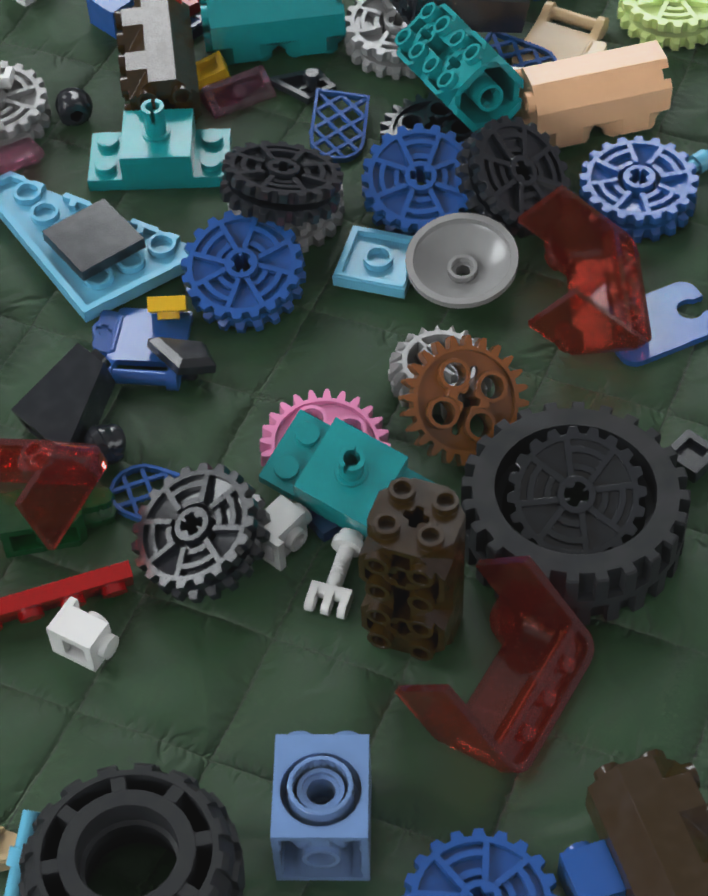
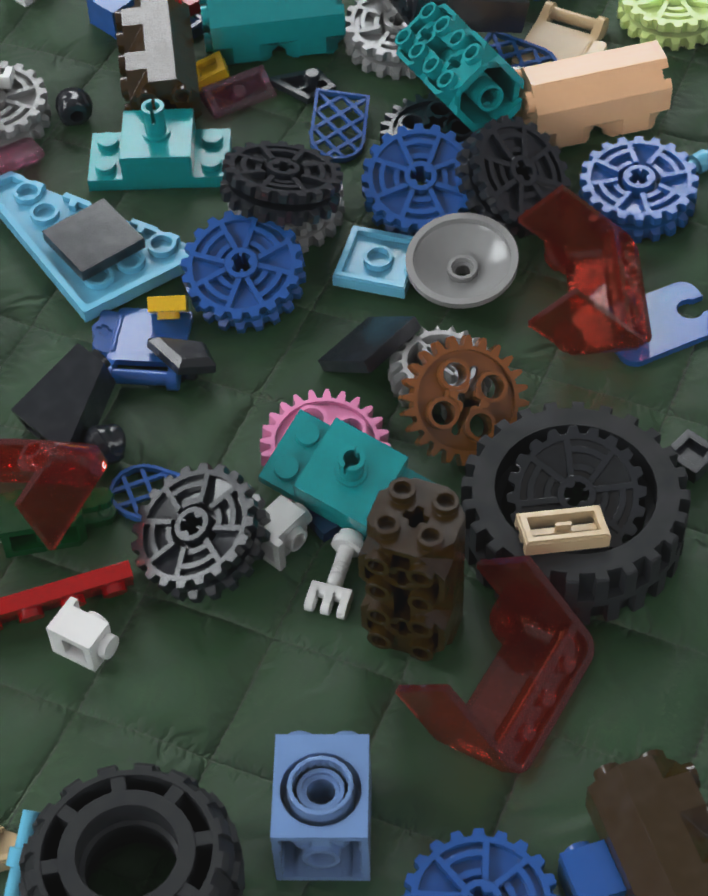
(369, 344): none -> black tile
(564, 535): none -> tan tile

